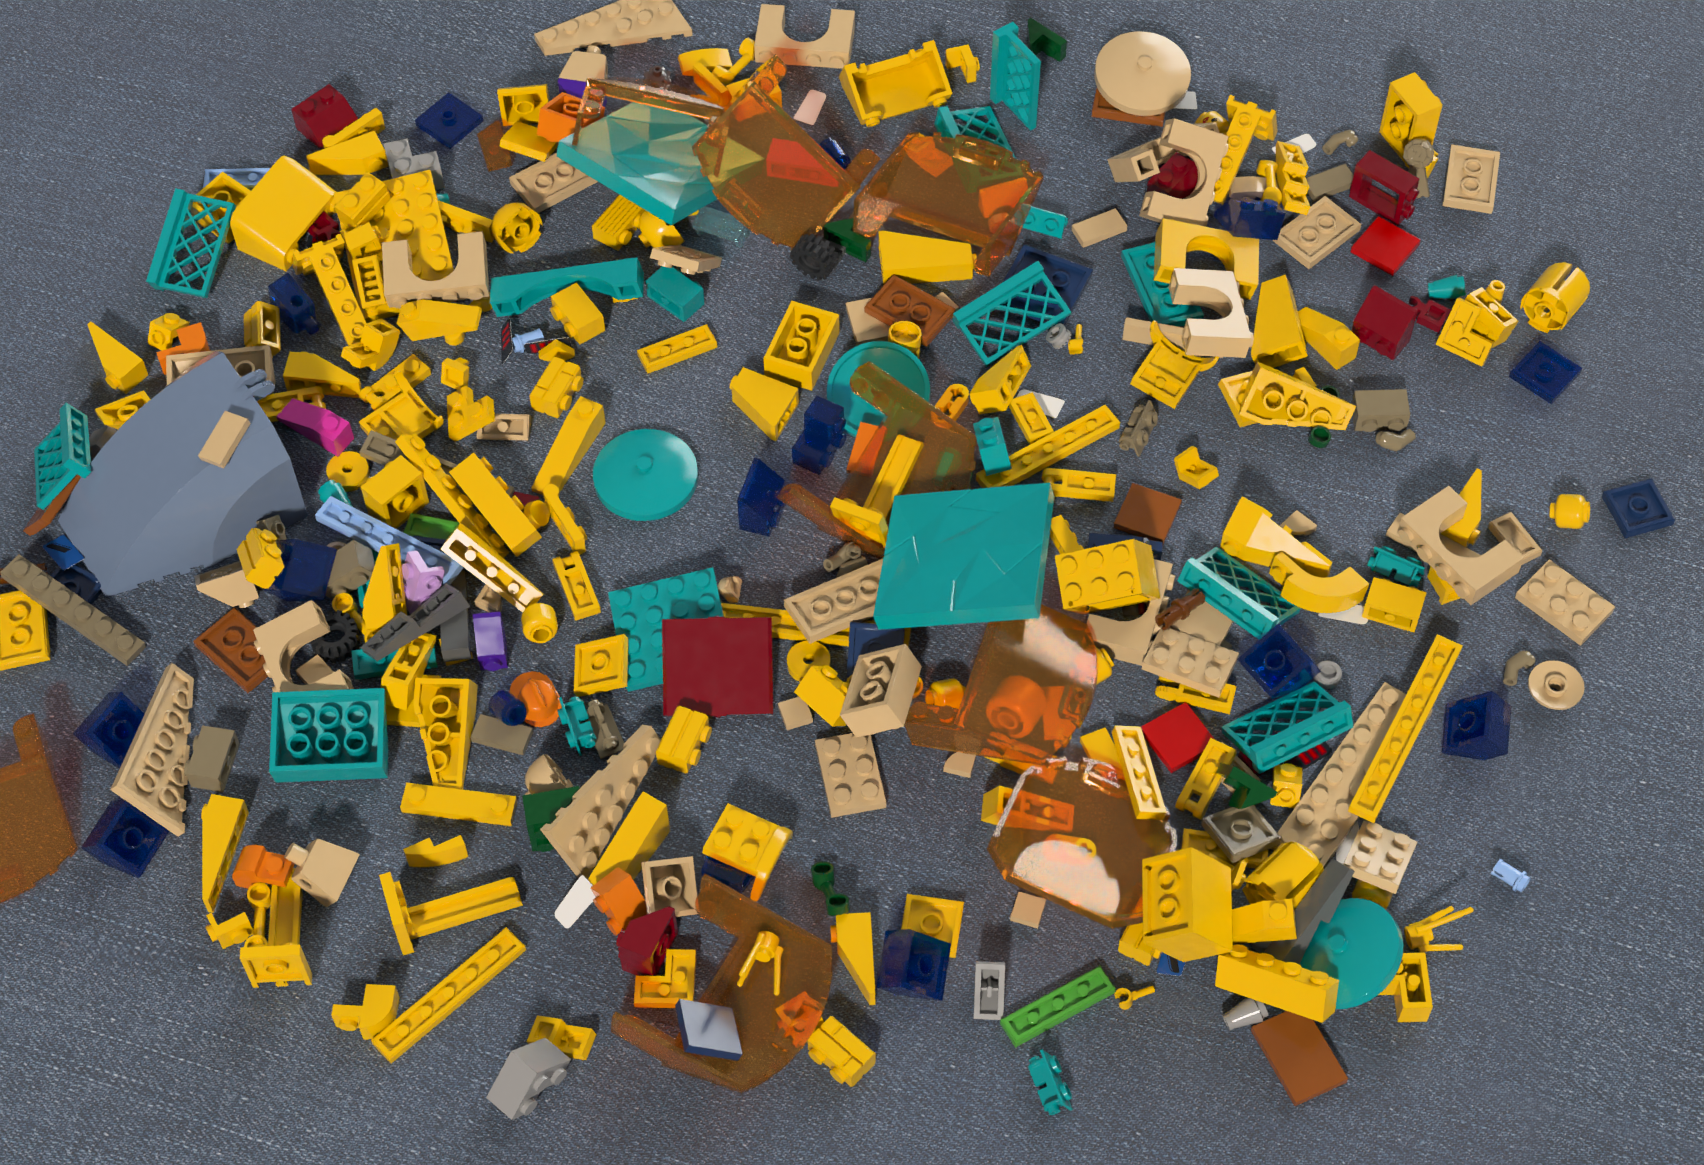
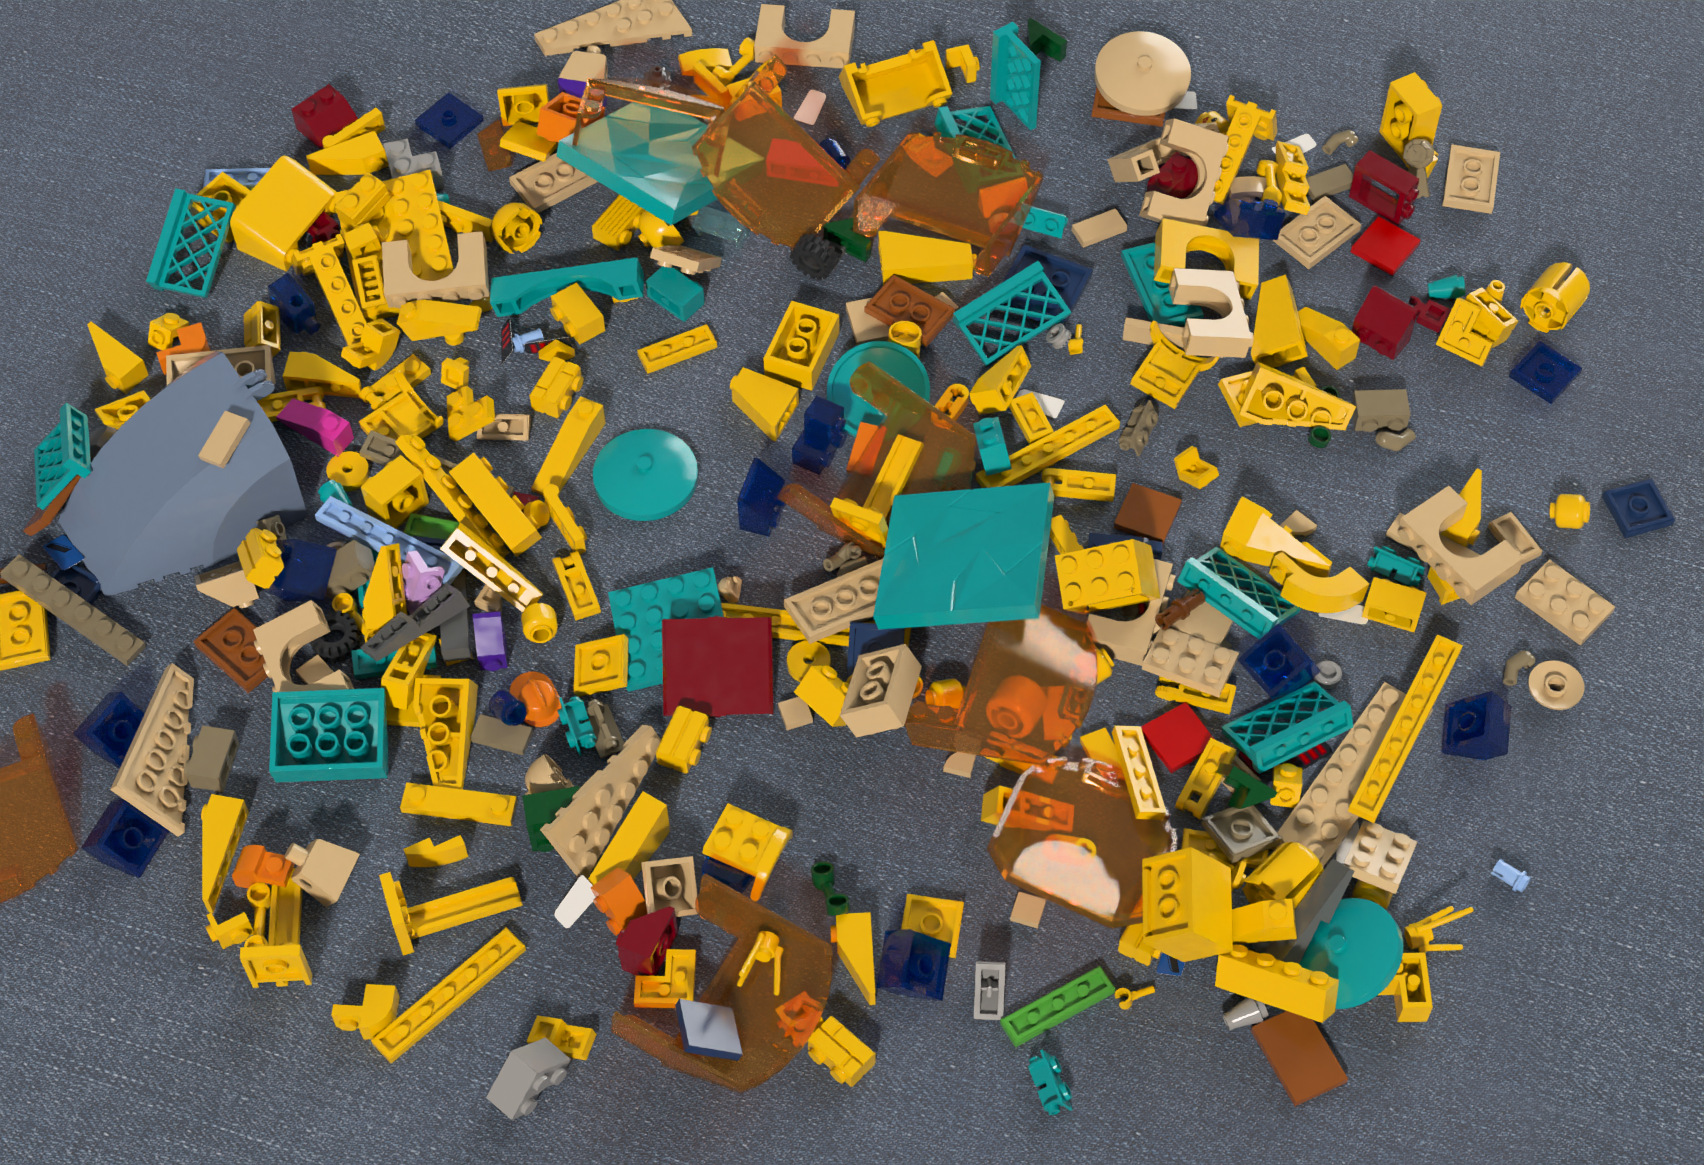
(850, 774): tan plate -> none

